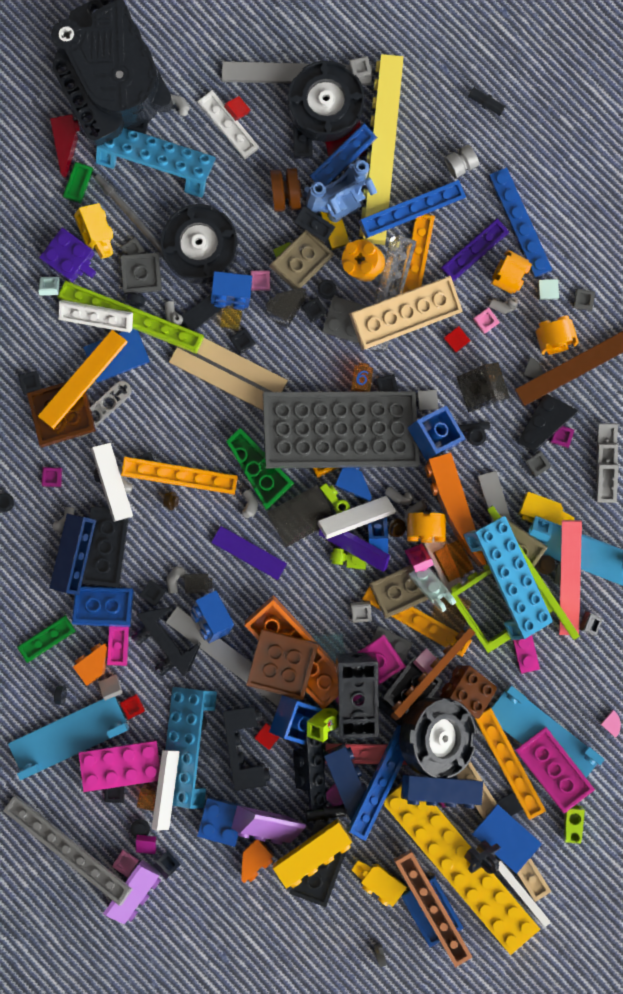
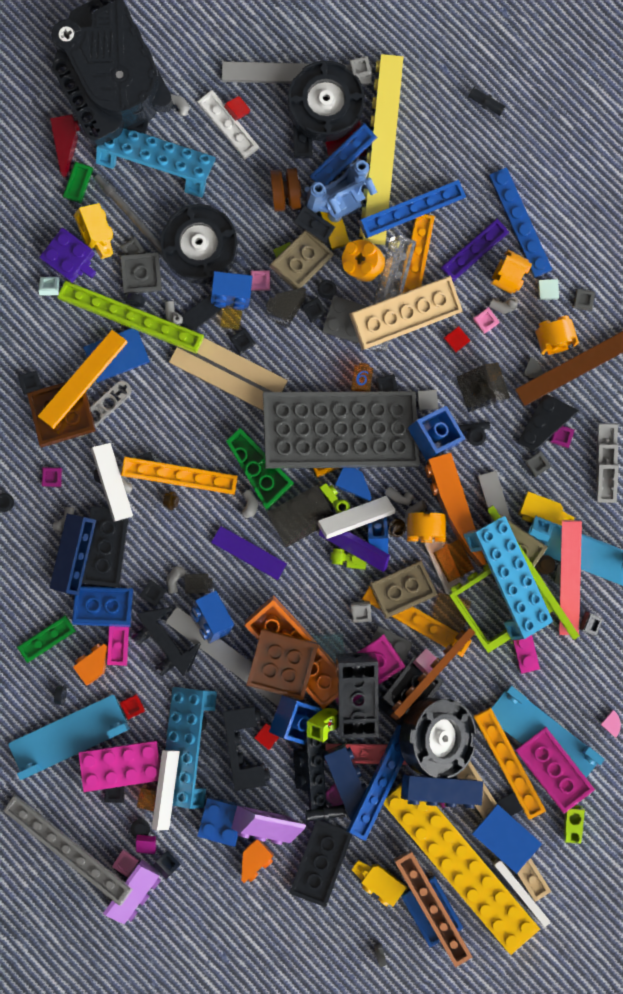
(95, 316): white tile -> none
(110, 687): light grey tile -> none
(312, 853): yellow brick -> none
(419, 558): dark pink plate -> none
(432, 588): light aqua hinge -> none
(459, 162): light grey wheel -> none
(469, 689): reddish brown bracket -> none
(481, 860): black hips -> none

